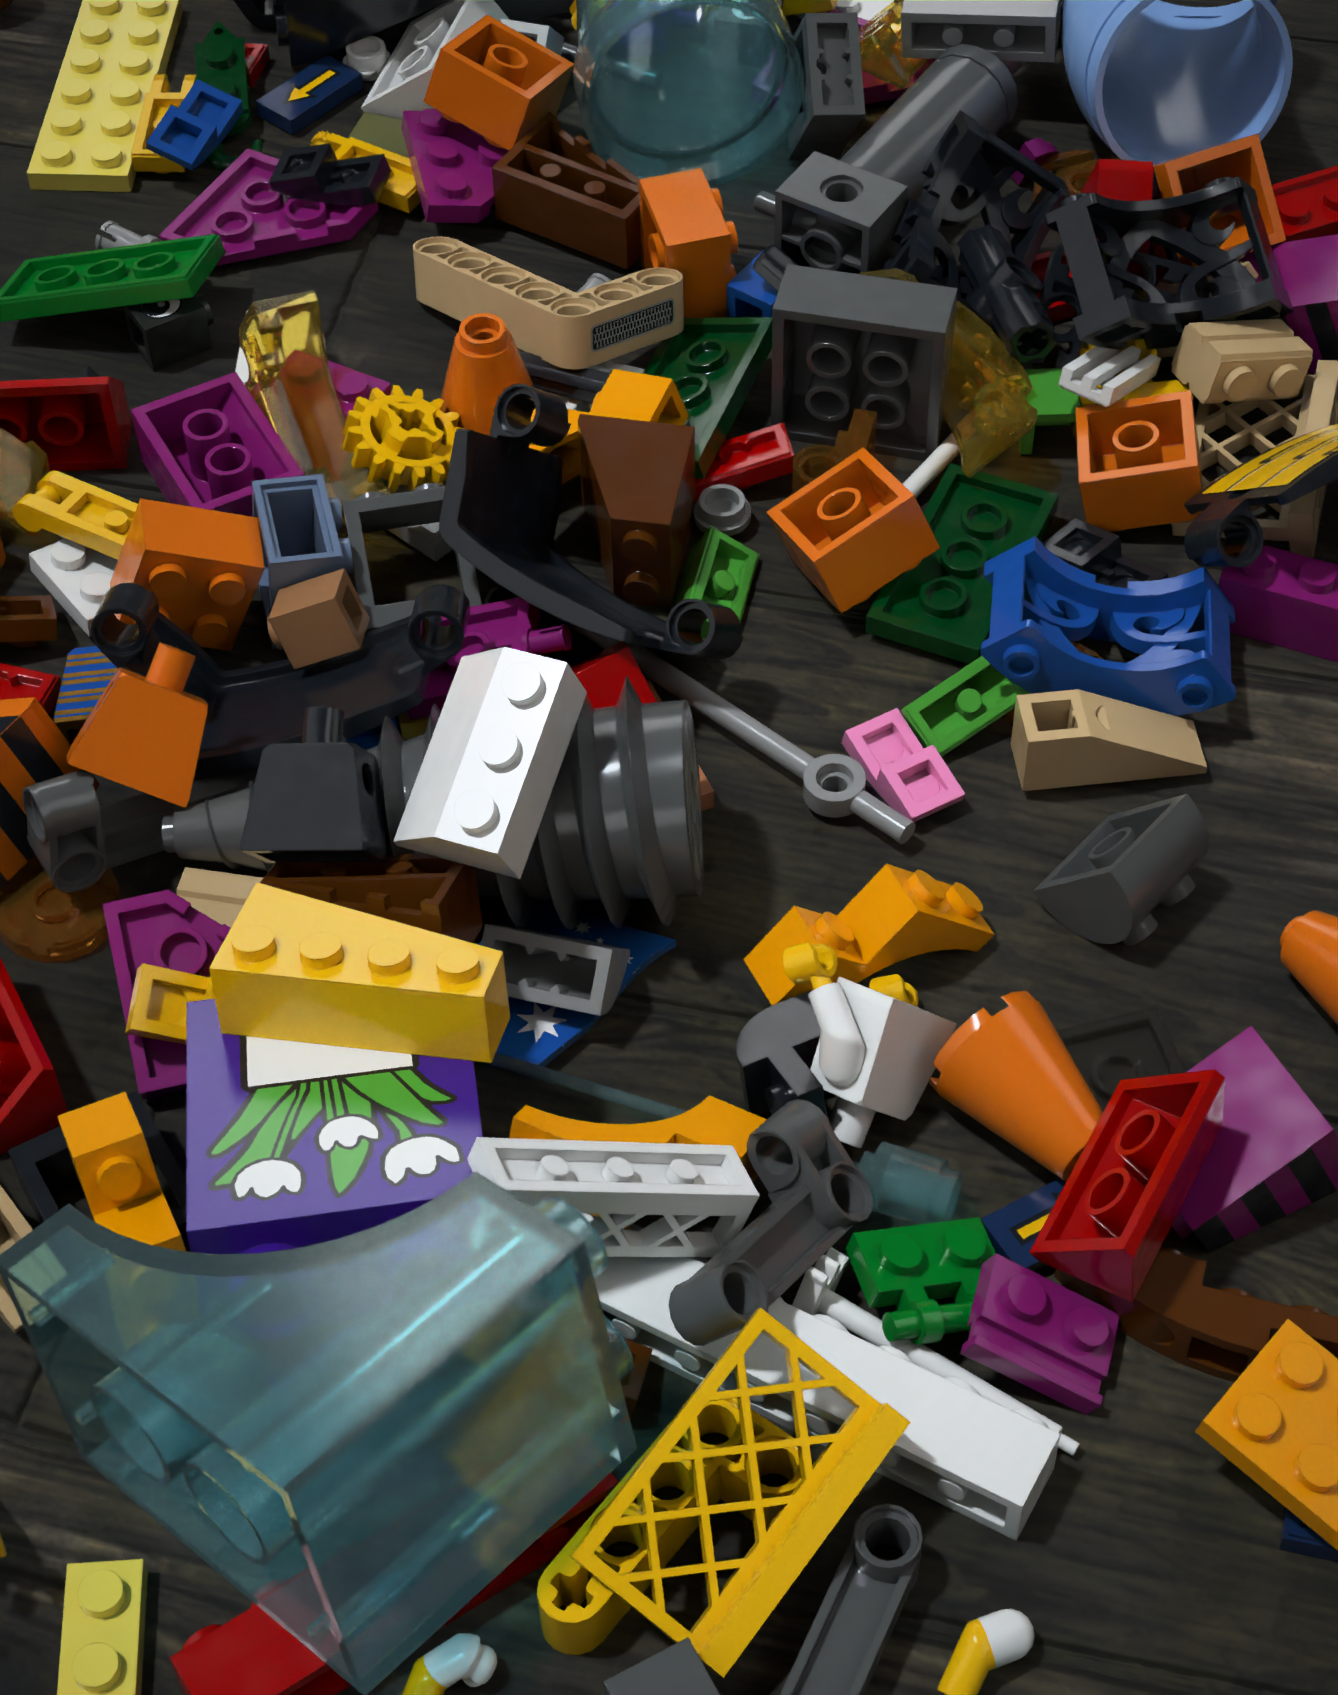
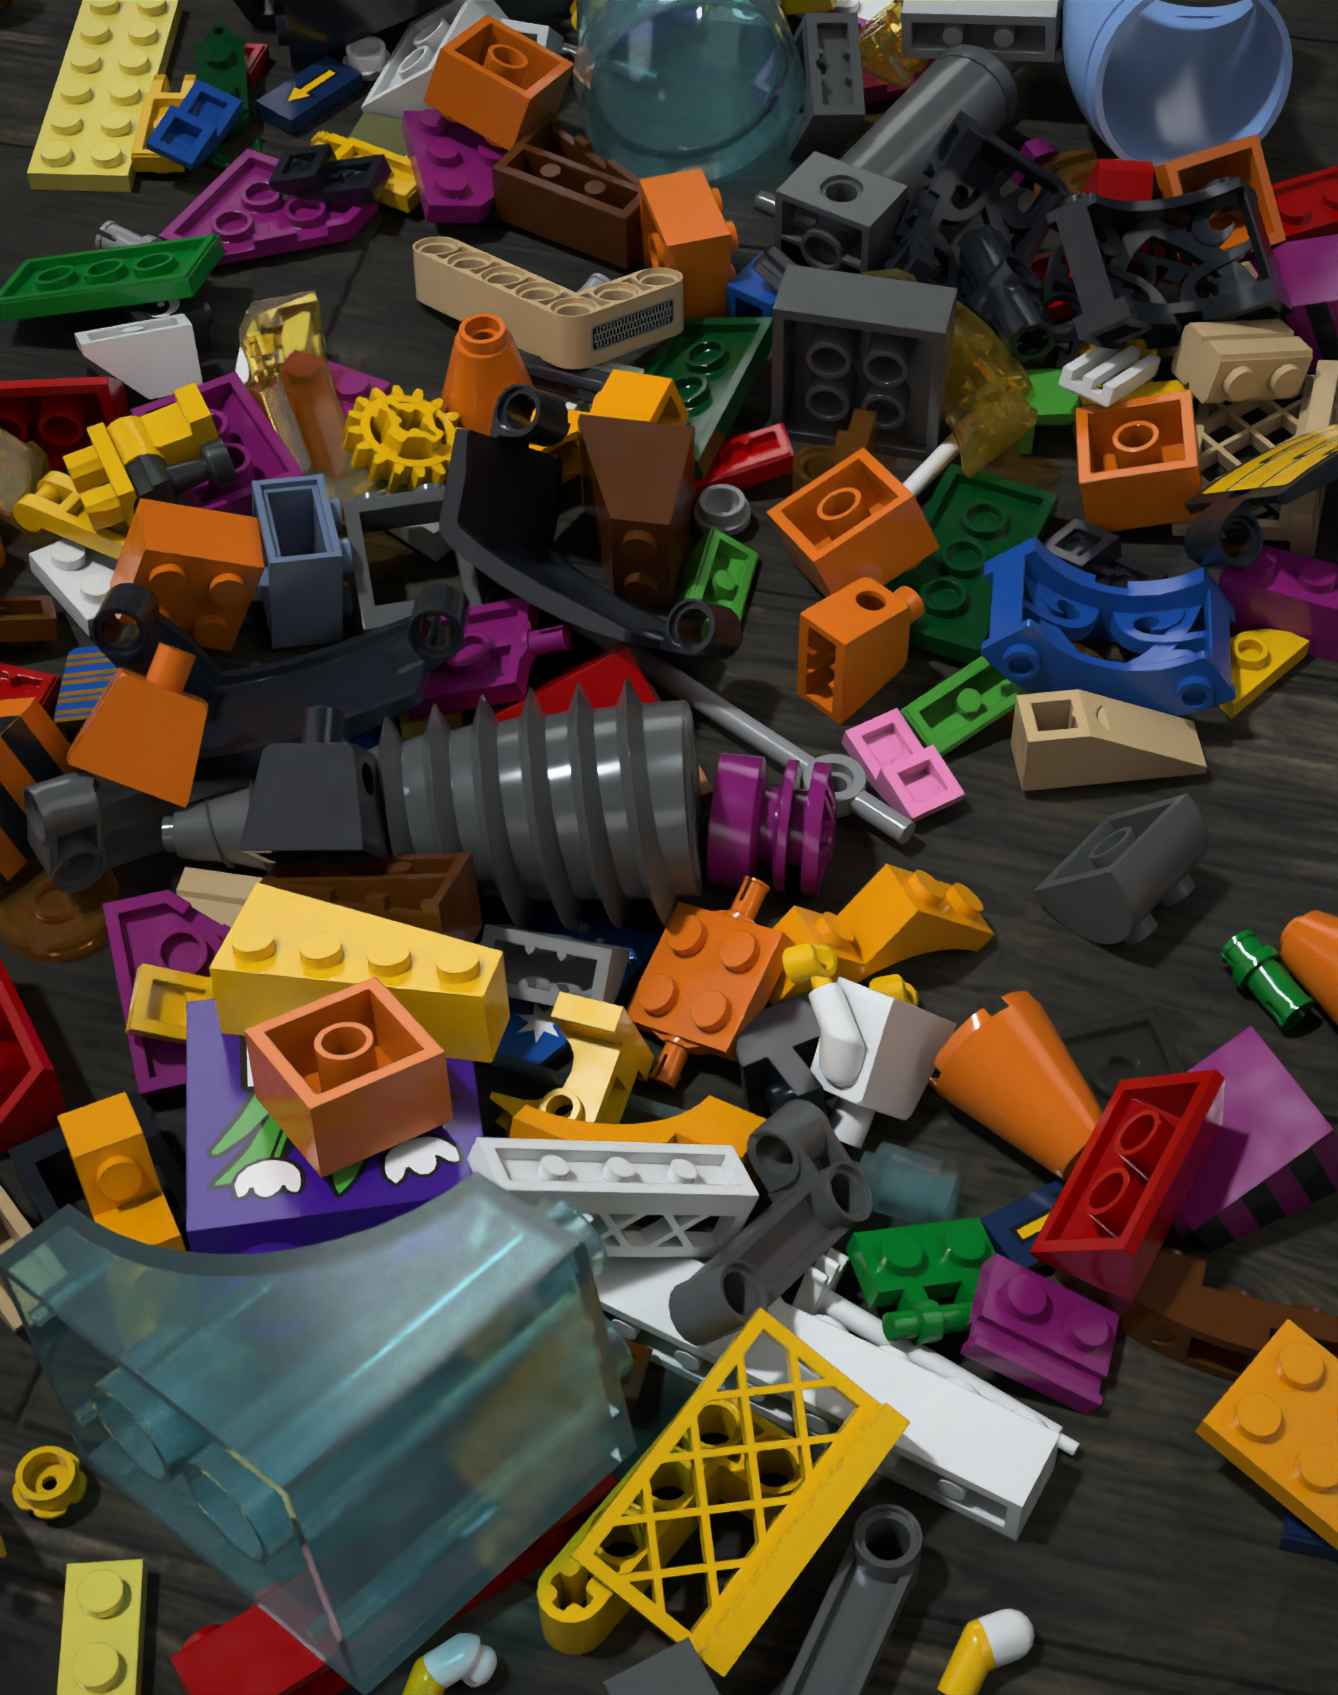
(40, 1467): none -> yellow plate
(146, 354): none -> white slope
(149, 459): none -> yellow hips
(318, 619): medium nougat brick -> none
(349, 1075): none -> orange brick
(493, 760): white slope -> none
(605, 1063): none -> yellow tile
(707, 980): none -> orange plate
(770, 824): none -> magenta wheel
(854, 645): none -> orange torso
(1259, 661): none -> yellow plate
(1260, 971): none -> green pin

